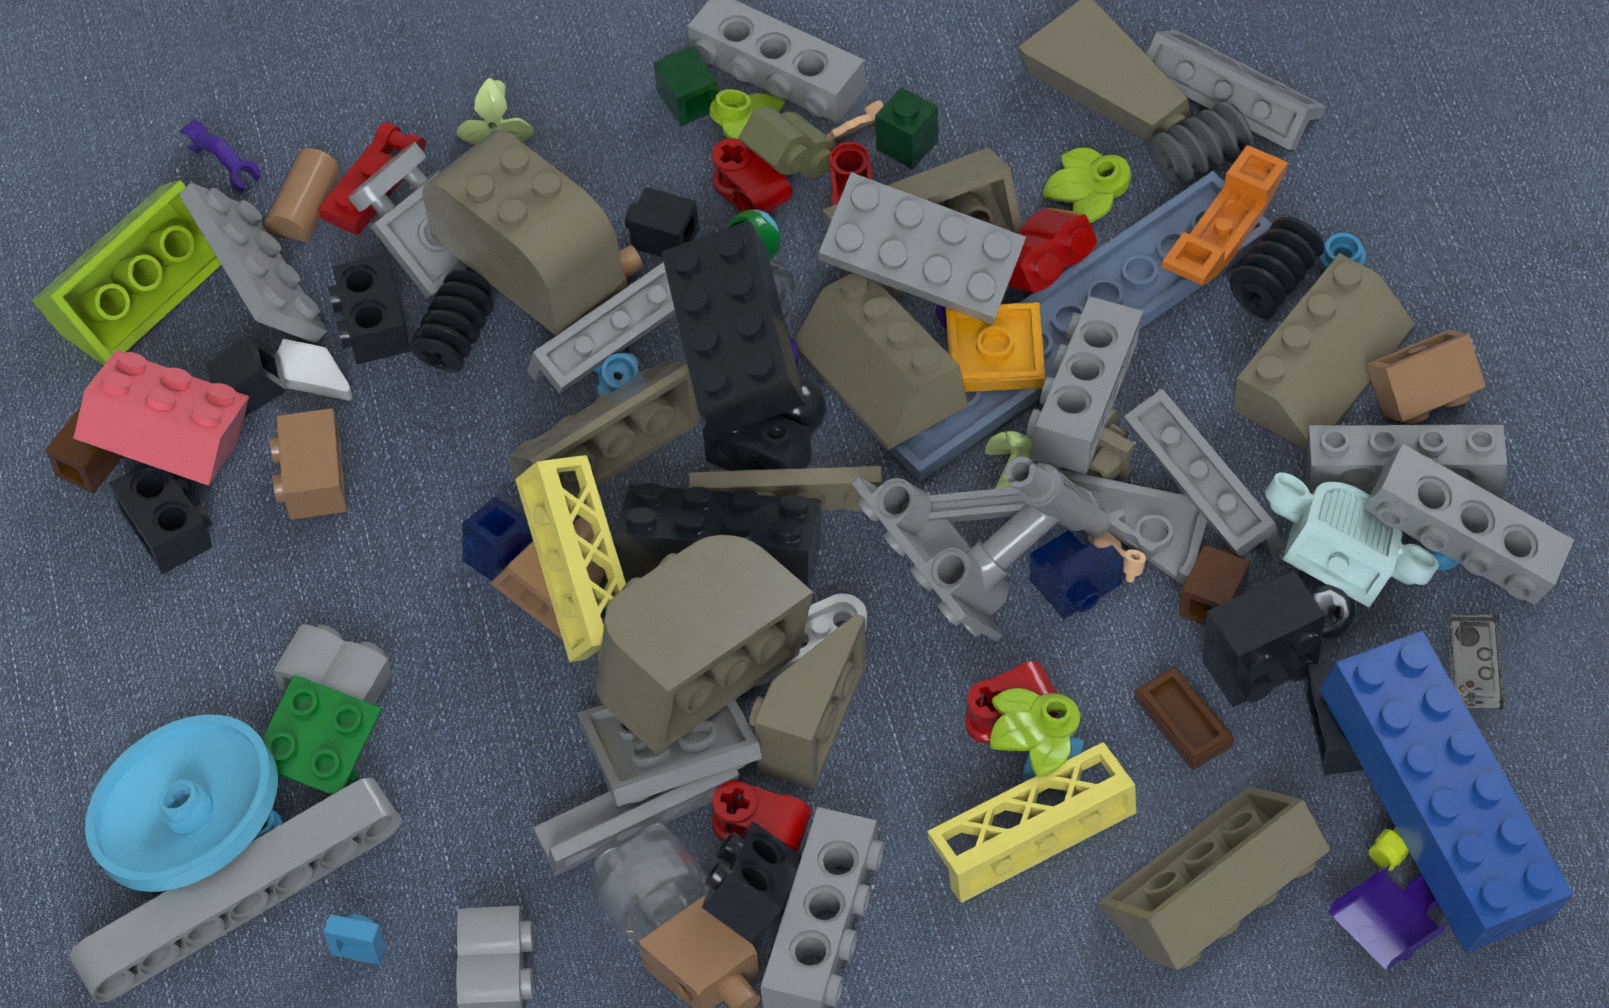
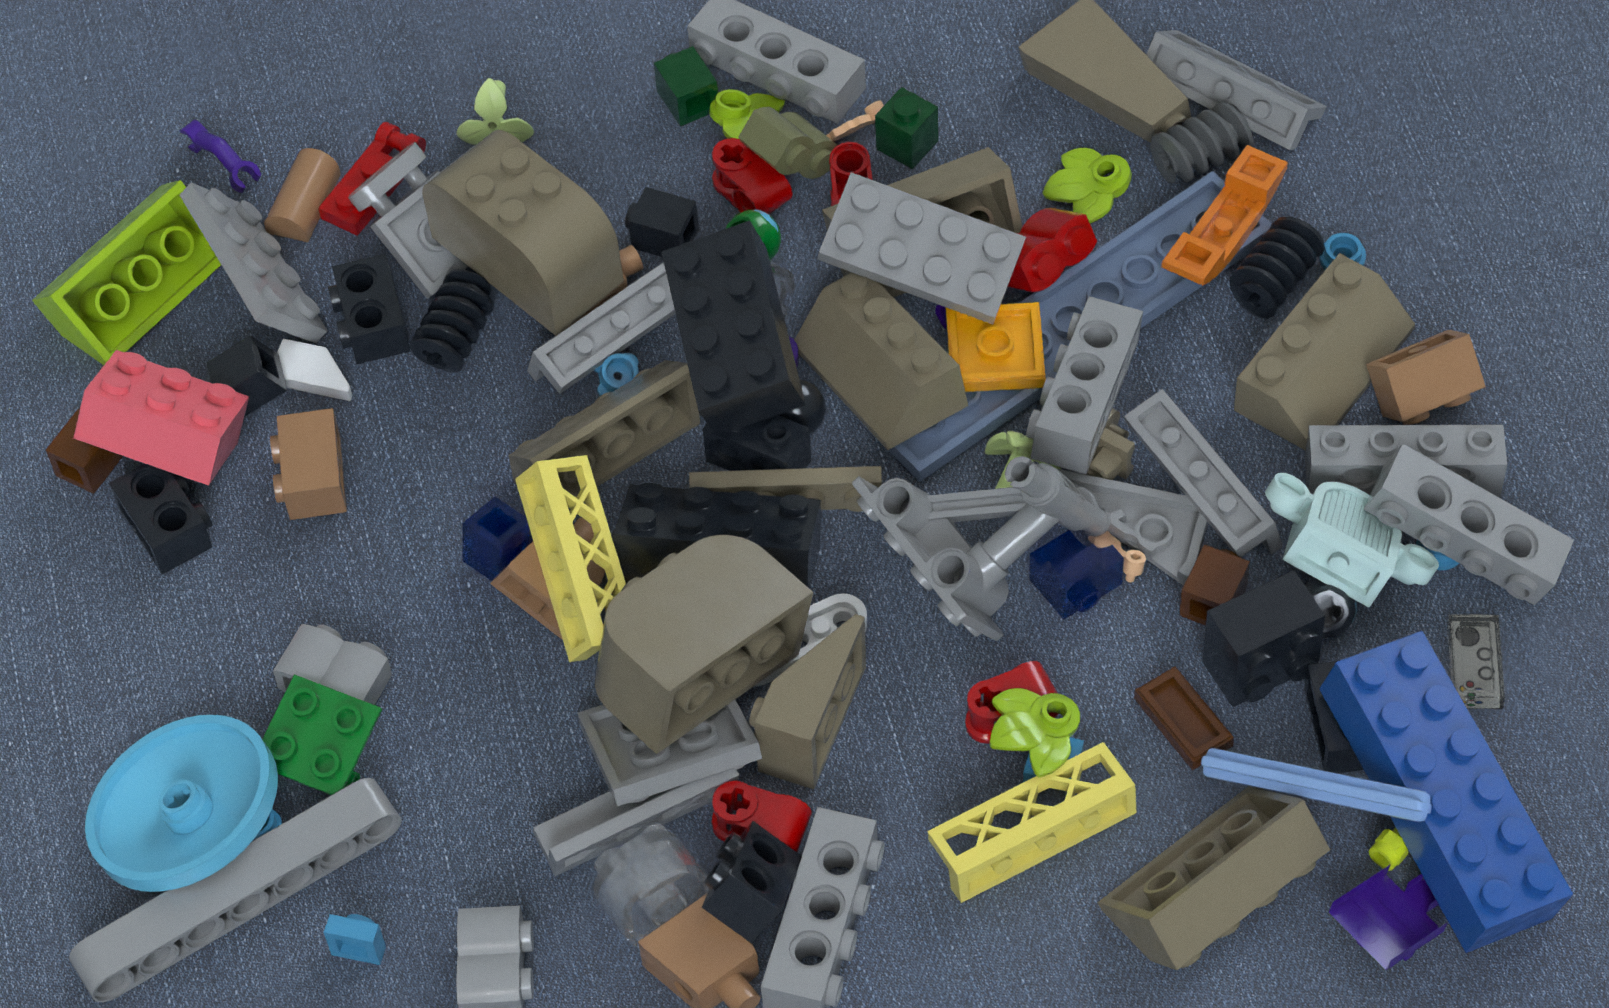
(1317, 784): none -> light blue axle

